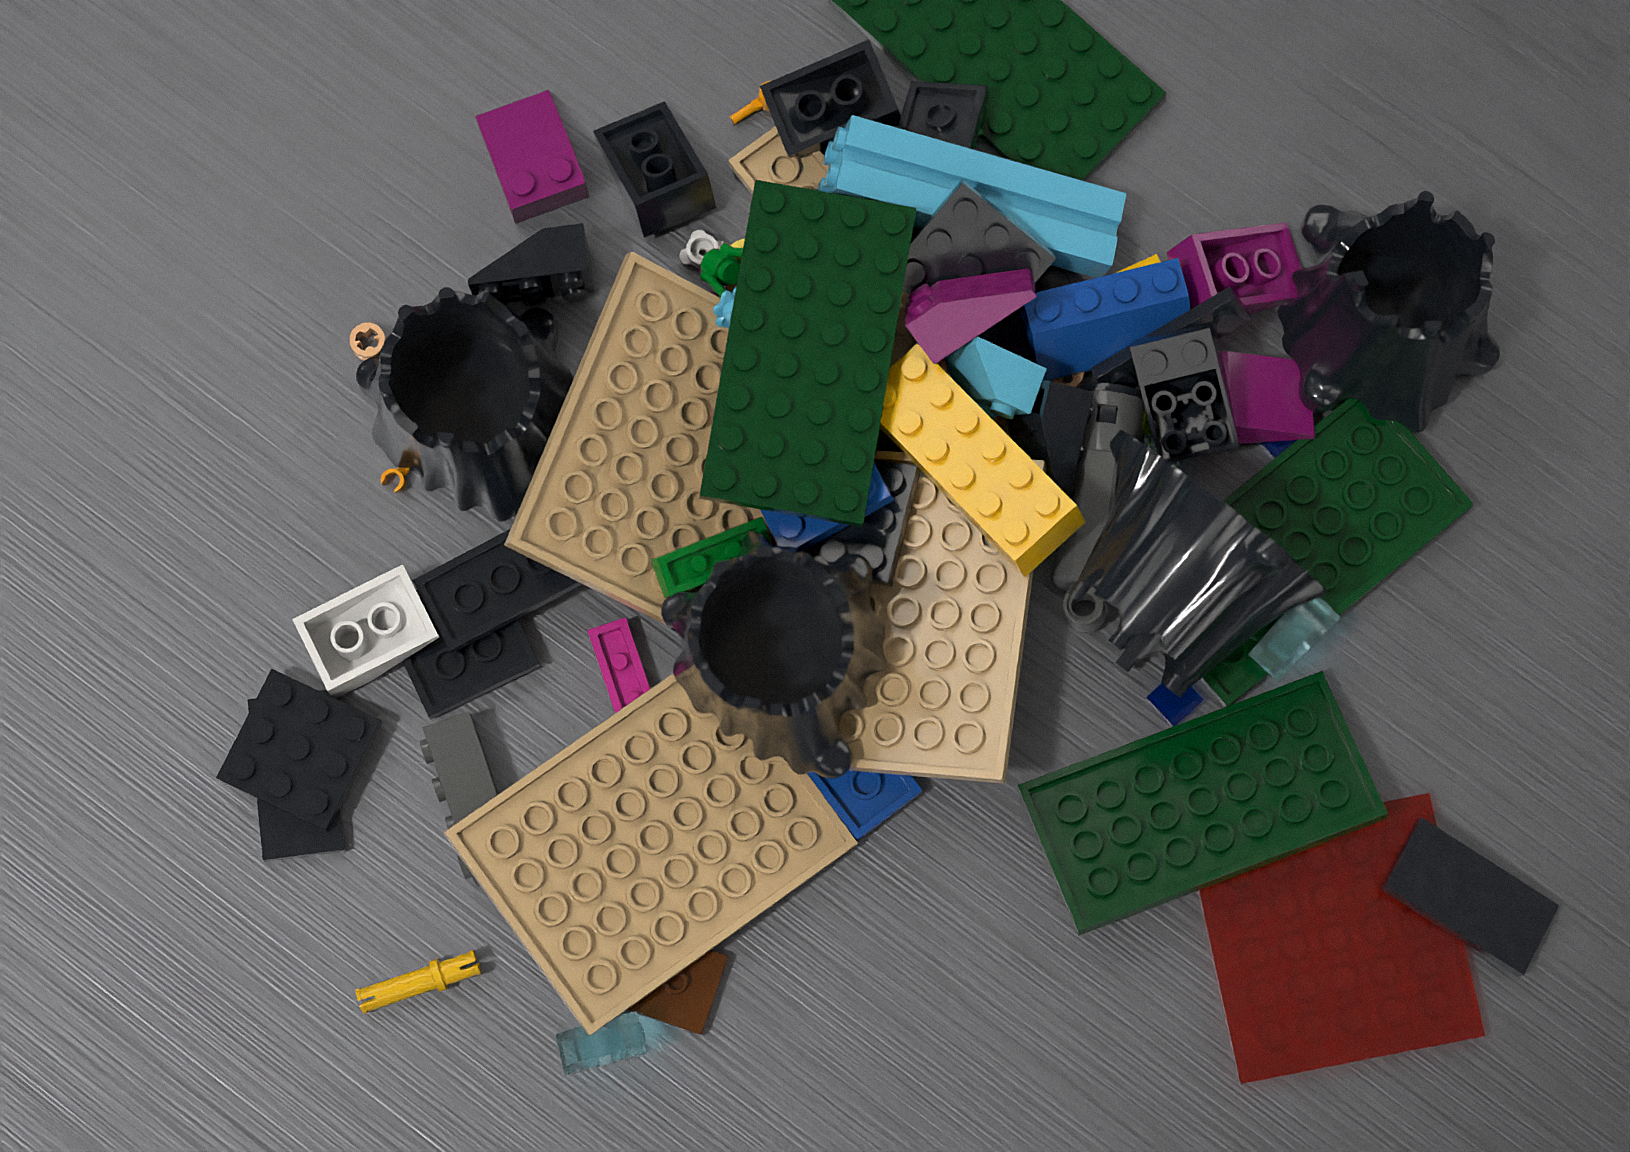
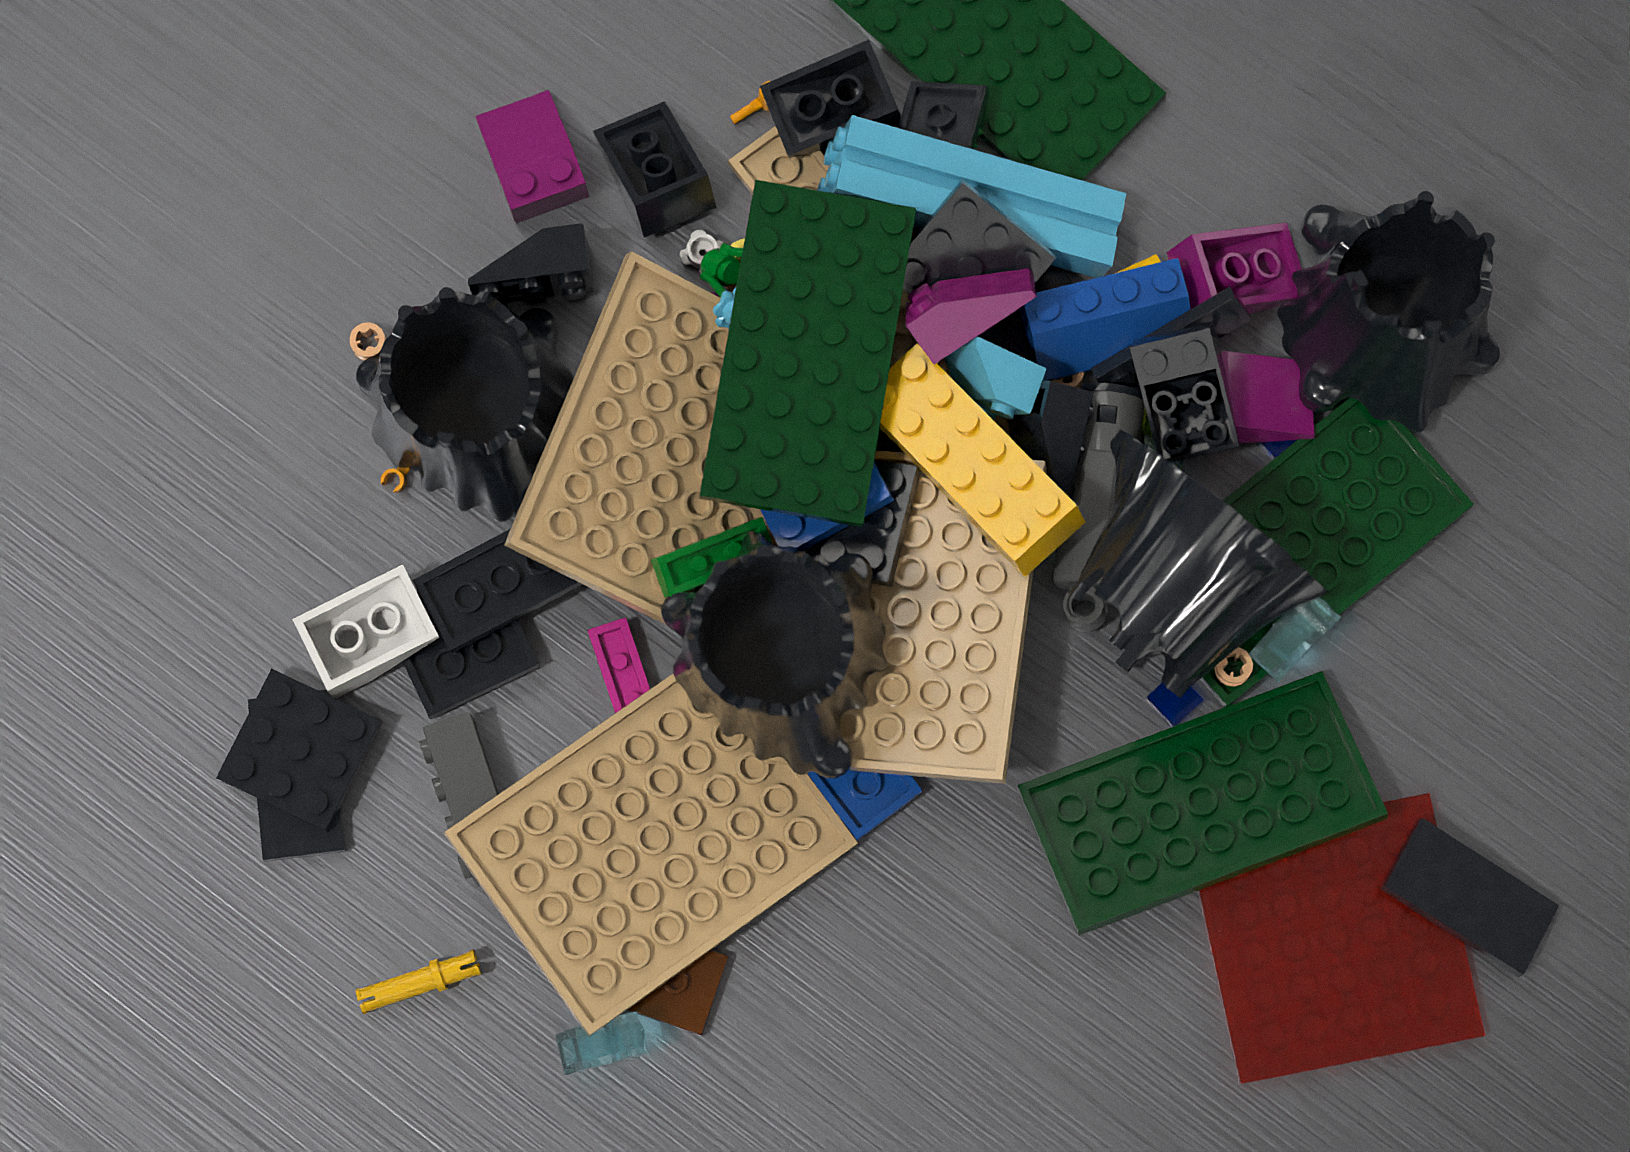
(1245, 671): none -> light nougat bush

